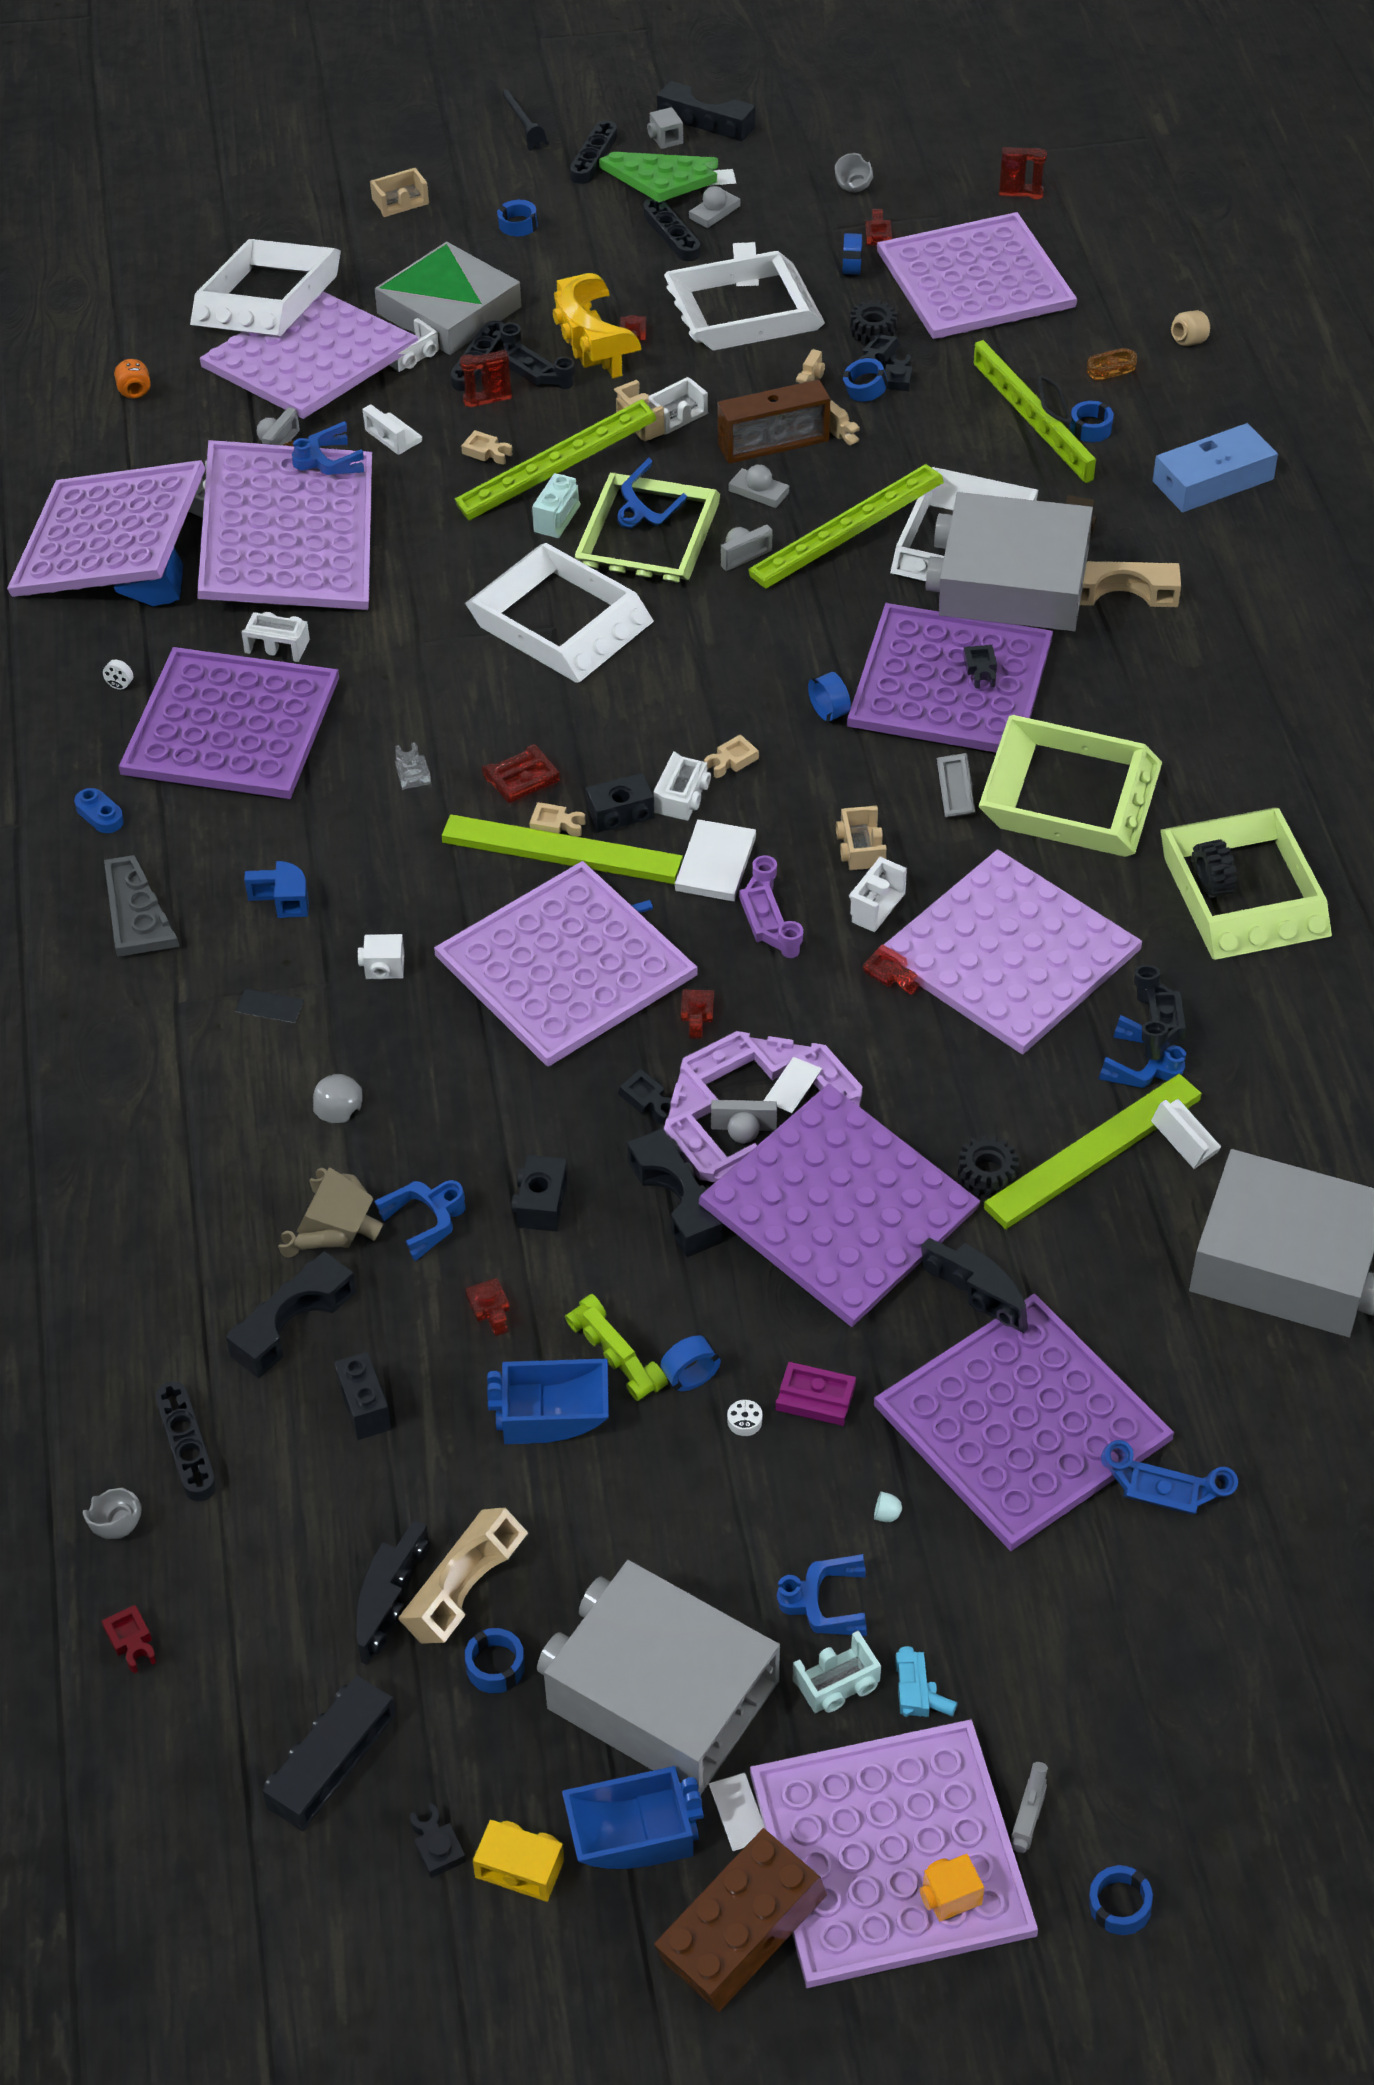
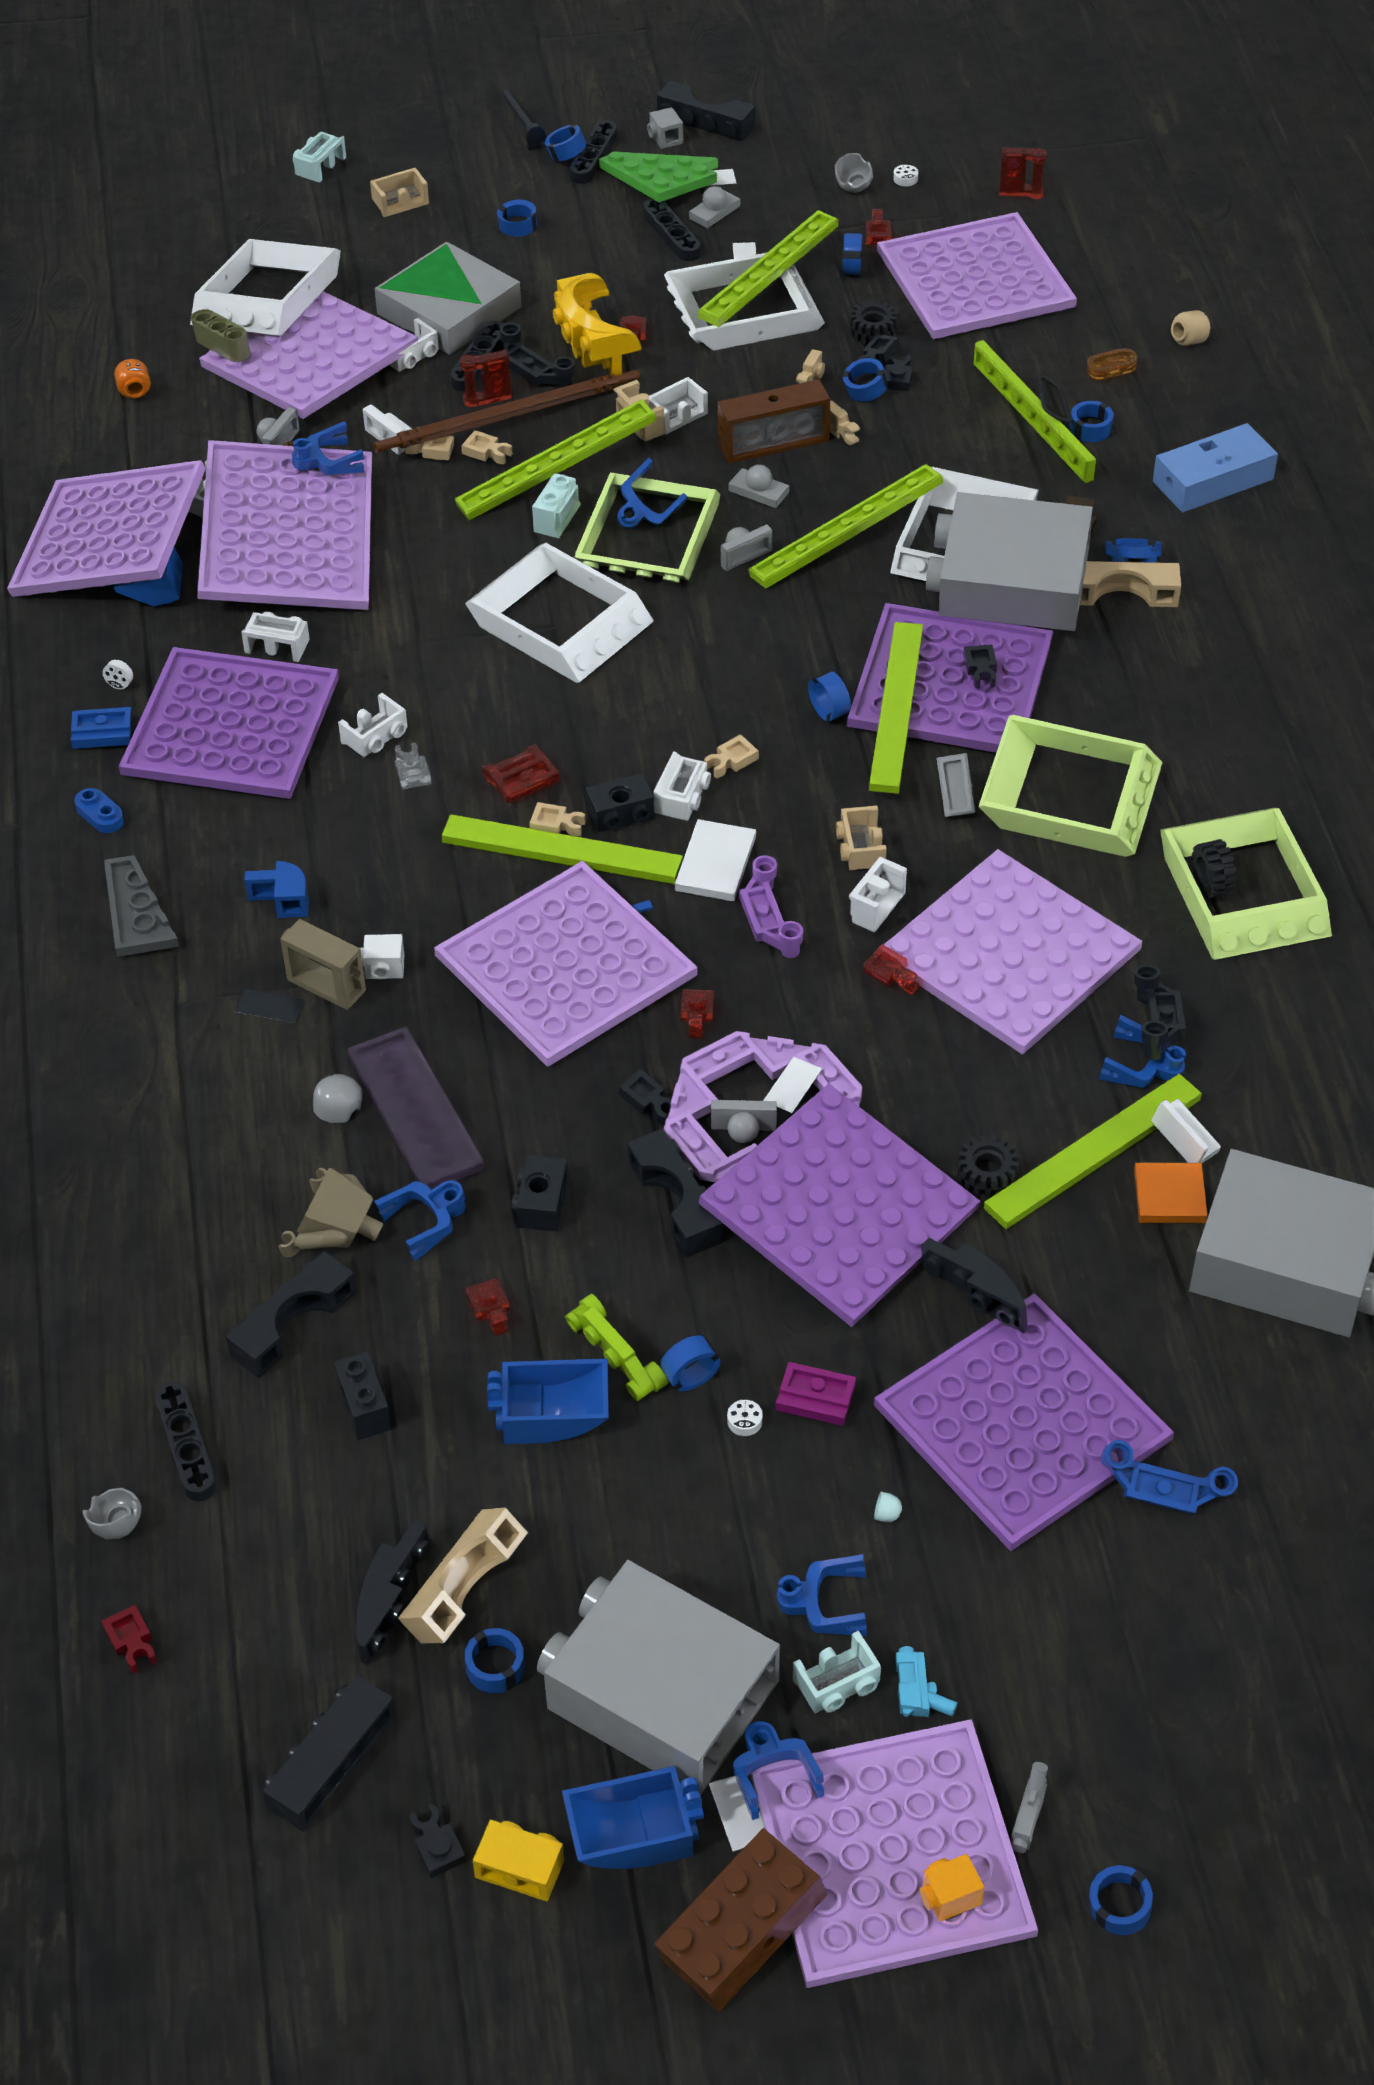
(101, 727): none -> blue plate
(220, 335): none -> olive beam
(318, 150): none -> light aqua window
(341, 984): none -> dark tan window
(375, 730): none -> white window
(415, 1108): none -> clear purple plate
(435, 449): none -> tan plate
(505, 411): none -> reddish brown axle
(565, 143): none -> blue piece
(767, 268): none -> lime tile
(769, 1751): none -> blue piece
(896, 708): none -> lime tile
(905, 175): none -> white tile
(1133, 548): none -> blue plate
(1170, 1193): none -> orange tile

